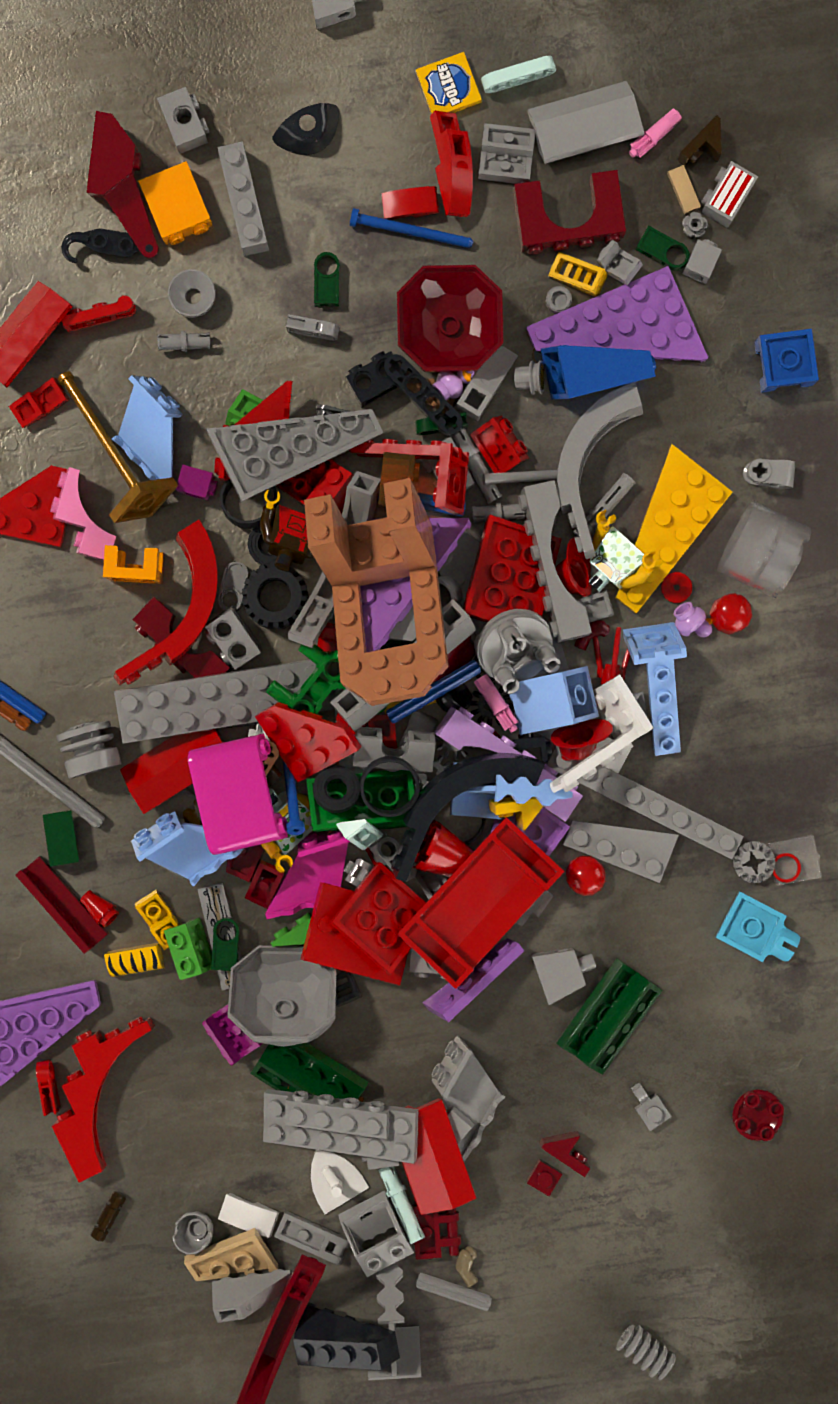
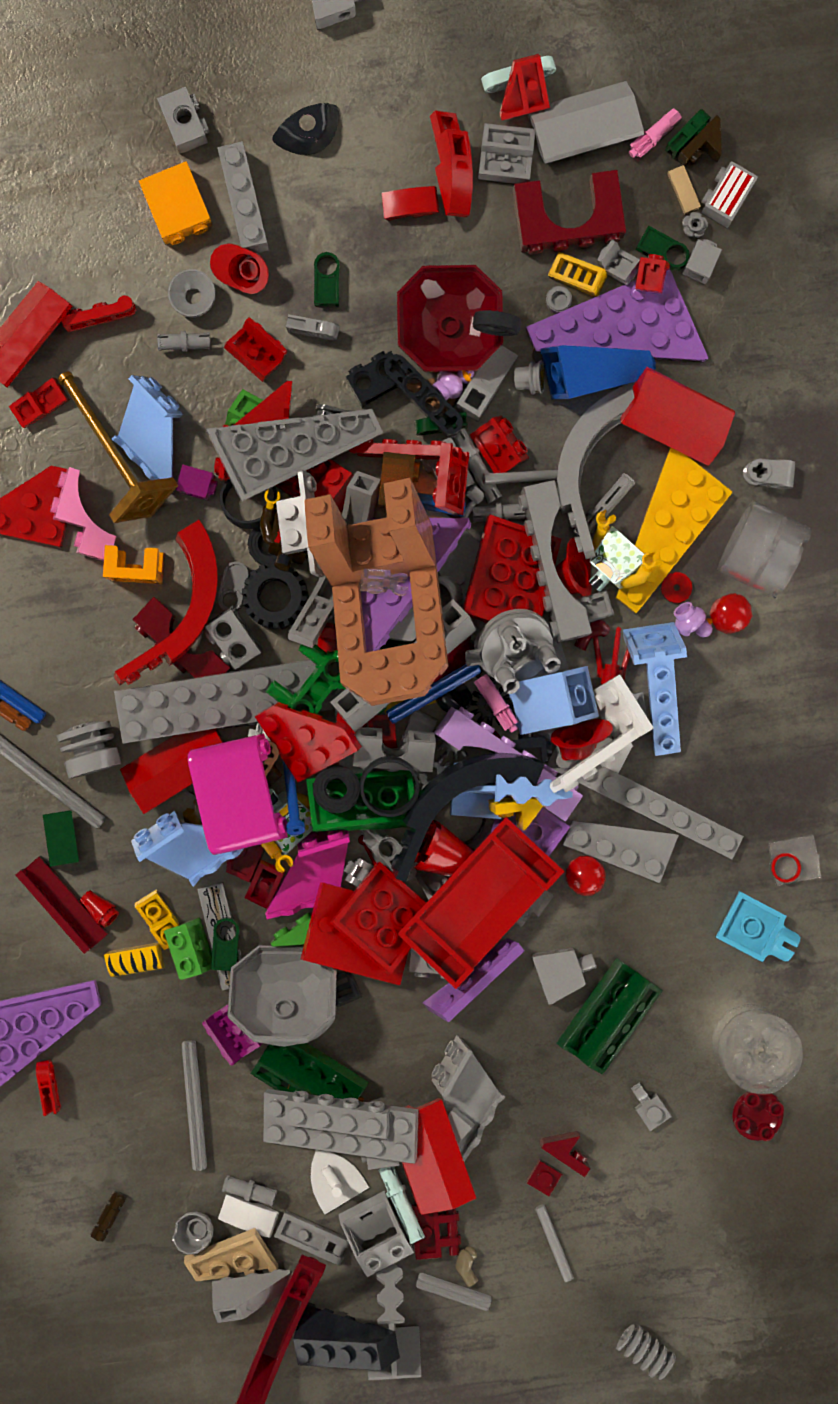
(78, 1130): red arch -> none
(113, 178): dark red slope -> none
(194, 1105): none -> light grey axle
(239, 268): none -> red piece
(249, 1190): none -> light grey pin
(256, 349): none -> red bracket
(293, 521): none -> bracket
(357, 218): blue bar -> none
(360, 832): light aqua slope -> none
(379, 581): none -> clear plate
(449, 84): tile -> none
(473, 657): none -> light grey hand
(475, 496): none -> light grey hand
(496, 323): none -> black tyre
(525, 88): none -> red wing
(554, 1243): none -> light grey bar
(652, 274): none -> red bracket
(678, 416): none -> red slope
(688, 133): none -> dark green piece
(741, 1033): none -> clear brick
(760, 851): light grey gear -> none
(787, 359): blue panel -> none

